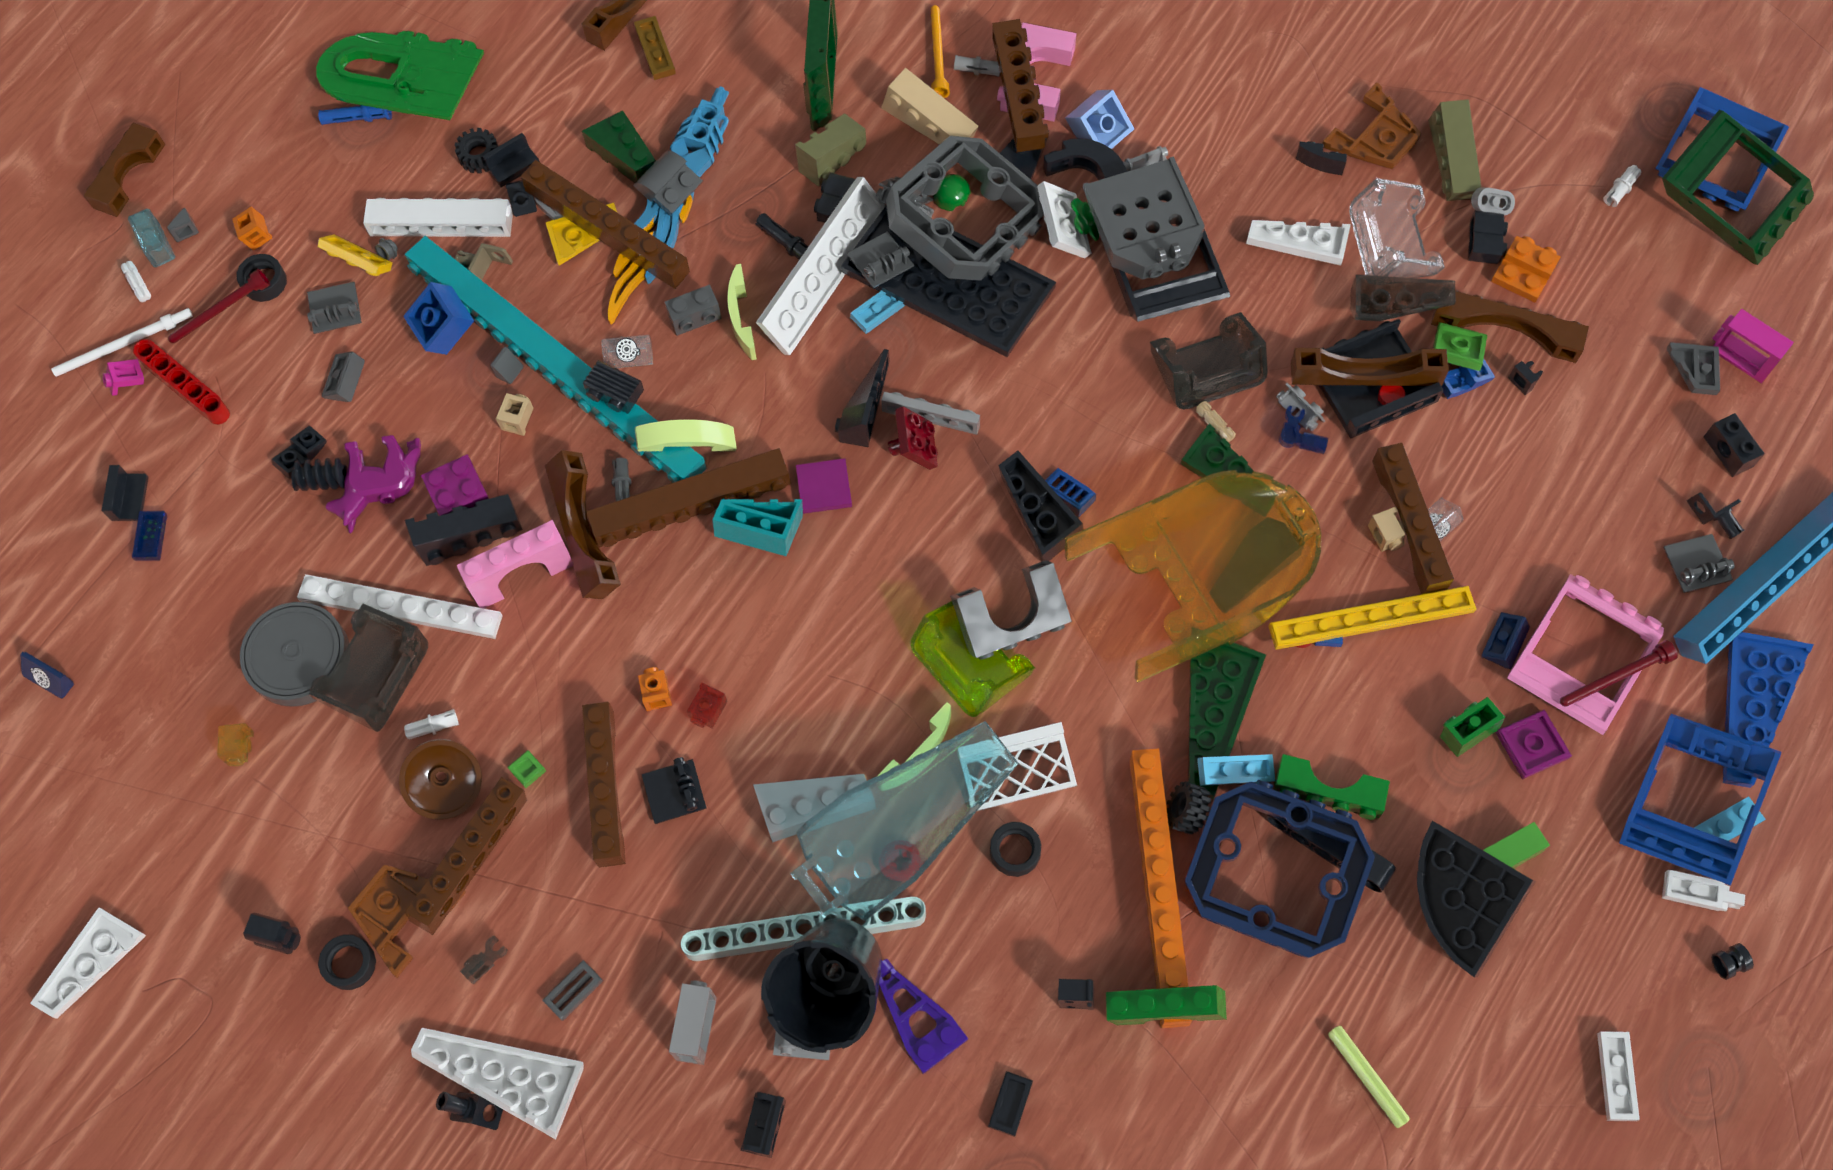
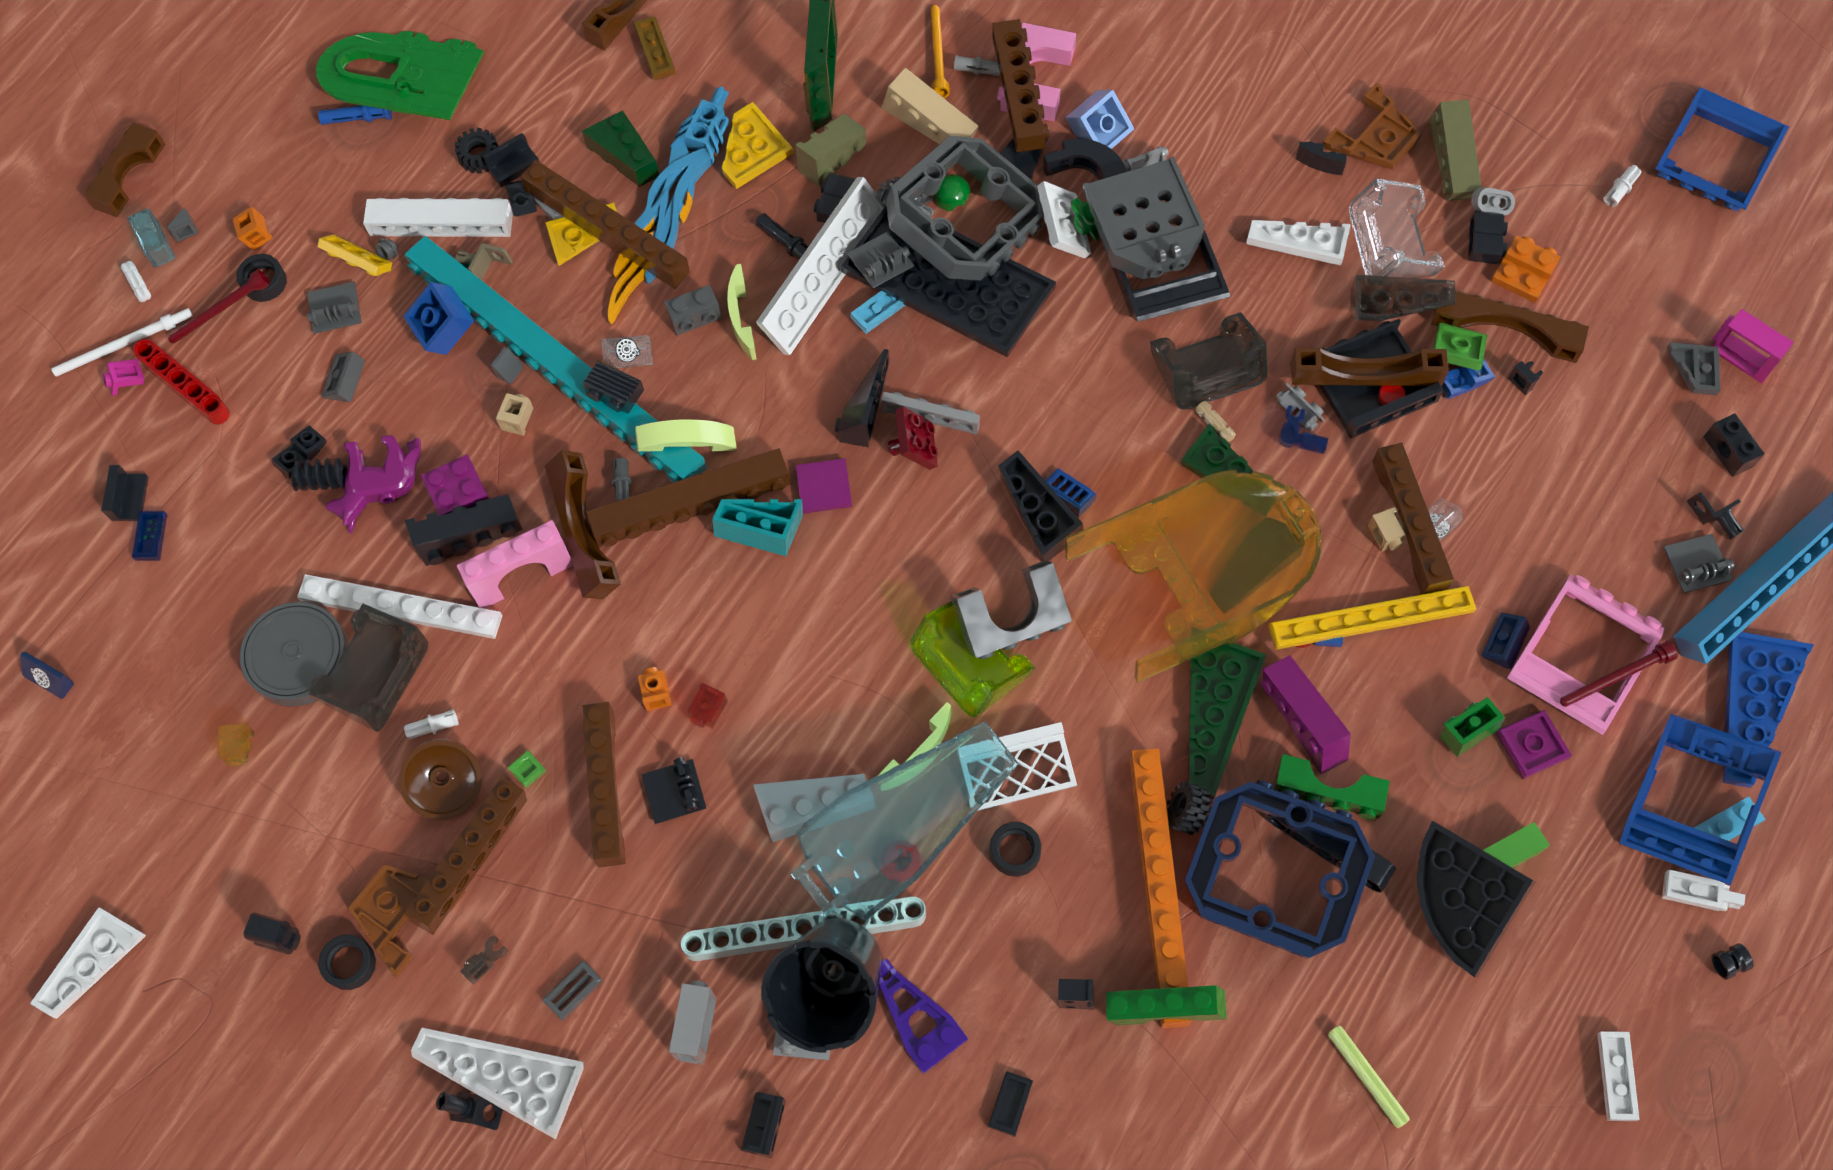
(668, 182): dark grey brick -> none
(752, 146): none -> yellow plate
(1236, 769): medium azure plate -> none
(1307, 714): none -> magenta wedge
(1702, 158): dark green window -> none

